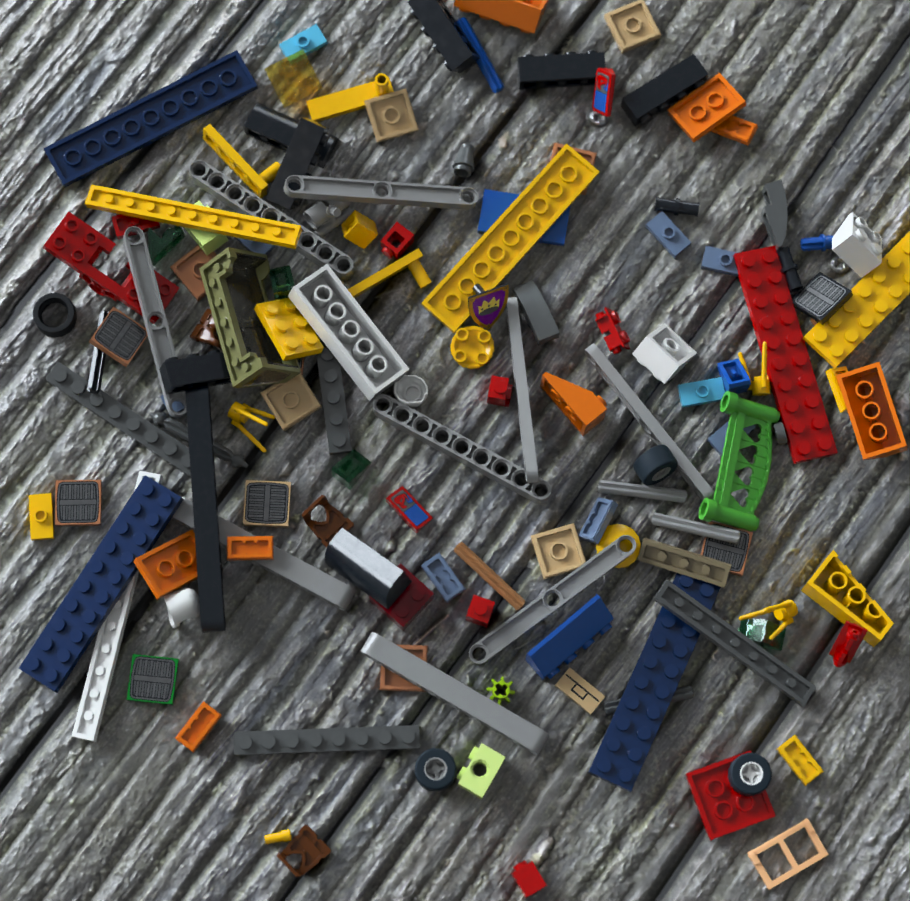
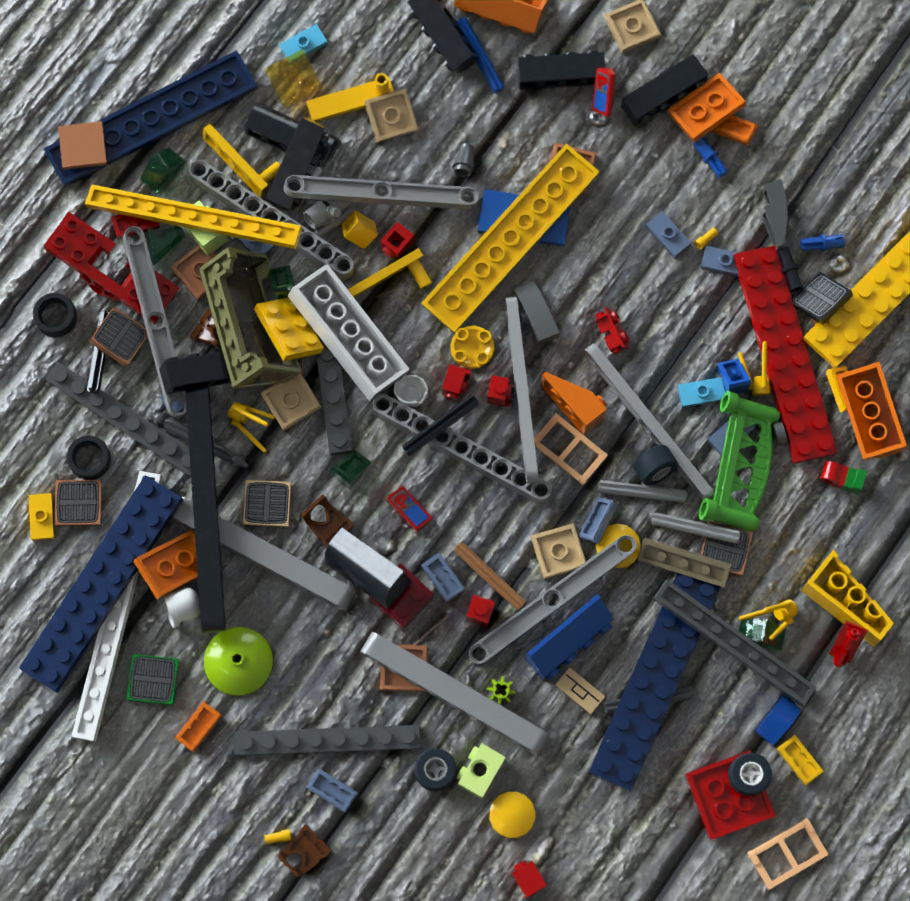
(81, 442): none -> black tyre
(82, 145): none -> nougat tile
(161, 169): none -> clear green slope
(240, 677): none -> lime dish
(250, 548): orange plate -> none
(331, 790): none -> sand blue plate
(440, 425): none -> black axle
(455, 382): none -> red brick
(487, 305): shield -> none
(512, 814): none -> yellow dish
(578, 437): none -> light nougat window
(664, 353): white slope -> none
(676, 206): black pin -> none
(702, 241): none -> yellow piece
(710, 157): none -> blue axle
(778, 721): none -> blue slope
(843, 477): none -> leg
(858, 245): white slope -> none

